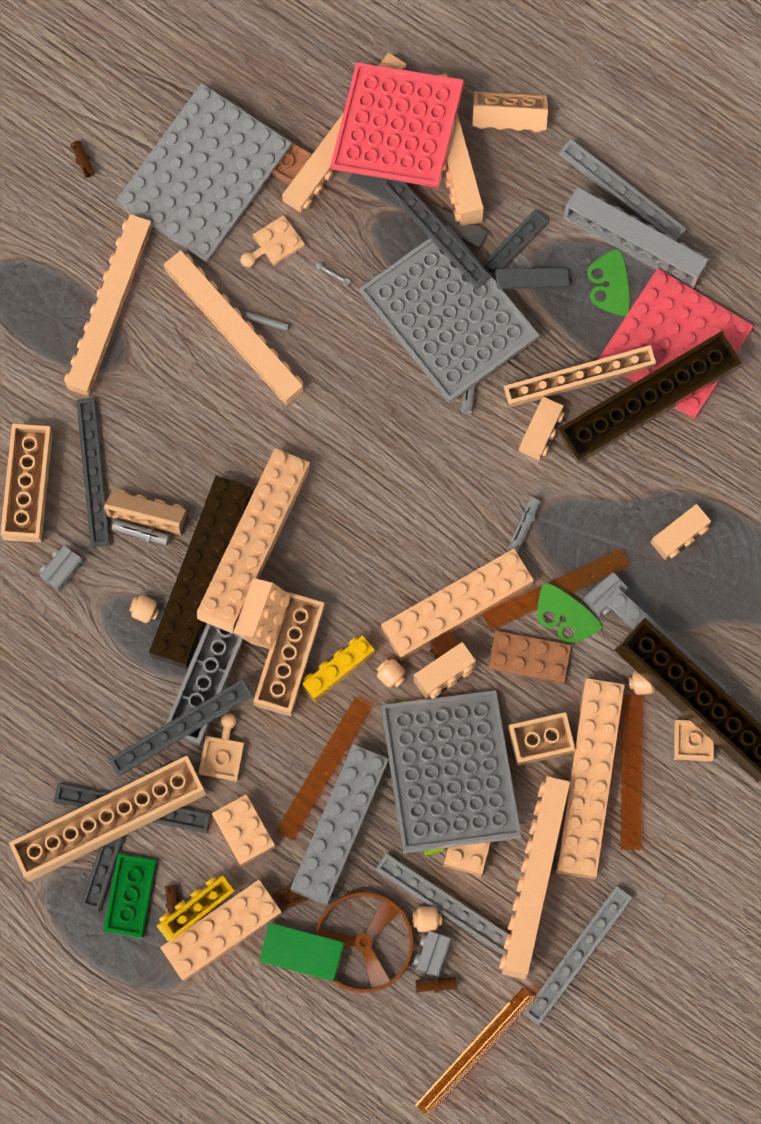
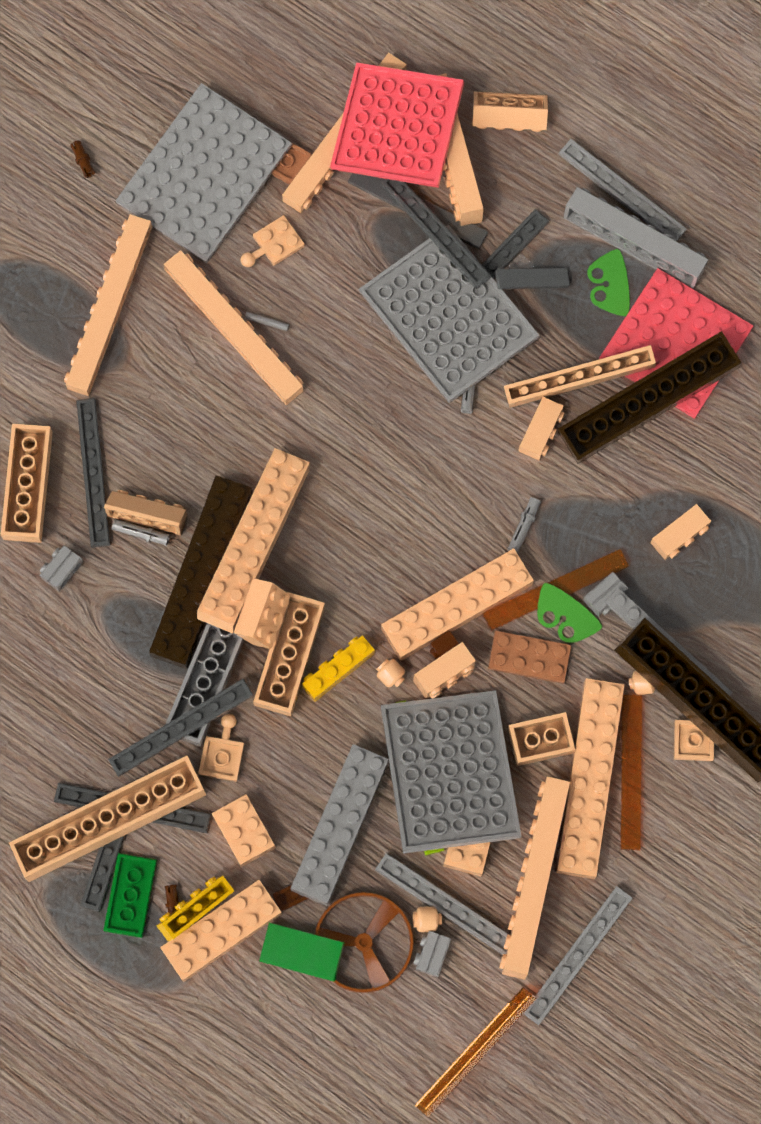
(144, 609): light nougat head -> none
(323, 769): clear orange tile -> none
(346, 282): light grey hinge -> none
(435, 984): reddish brown pin -> none

